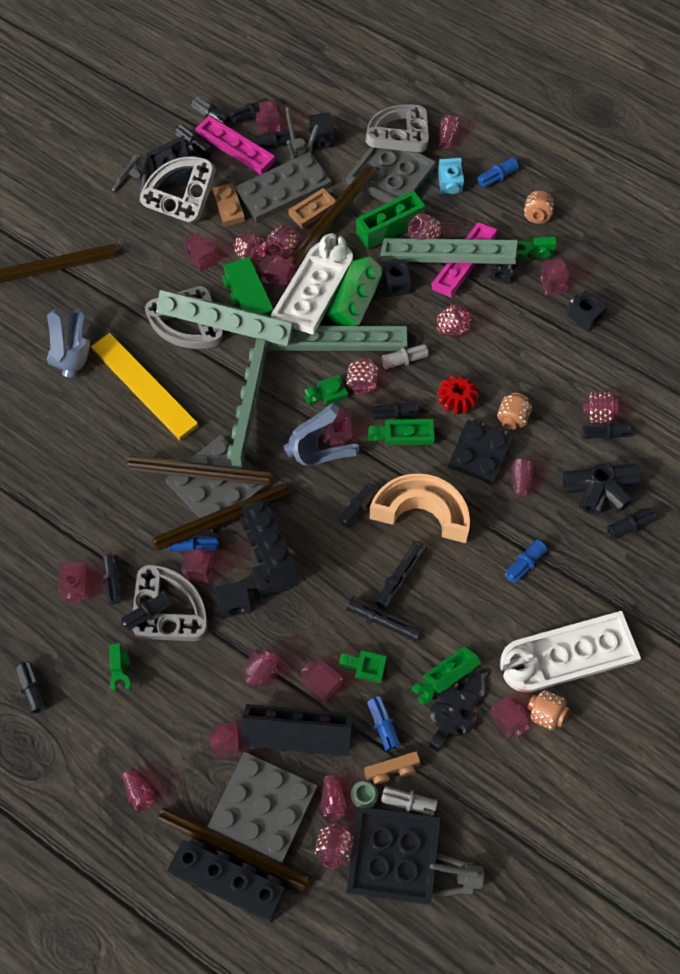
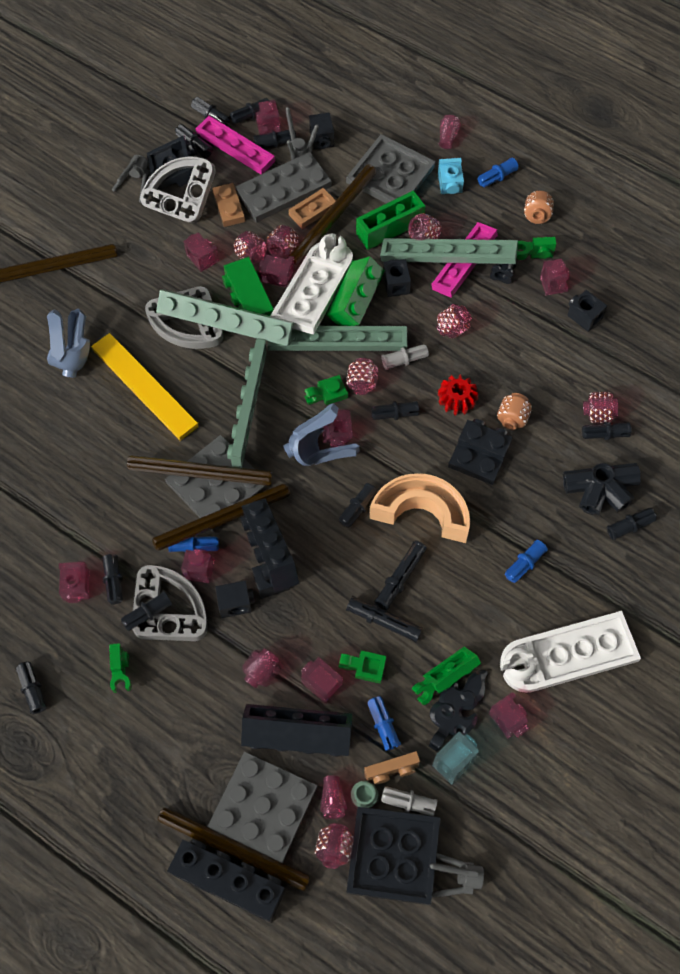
(138, 791): clear pink cone -> none
(225, 740): clear pink brick -> none
(383, 137): light grey beam -> none
(403, 432): green plate -> none
(456, 757): none -> clear light blue brick
(522, 474): clear pink cone -> none
(548, 710): nougat head -> none

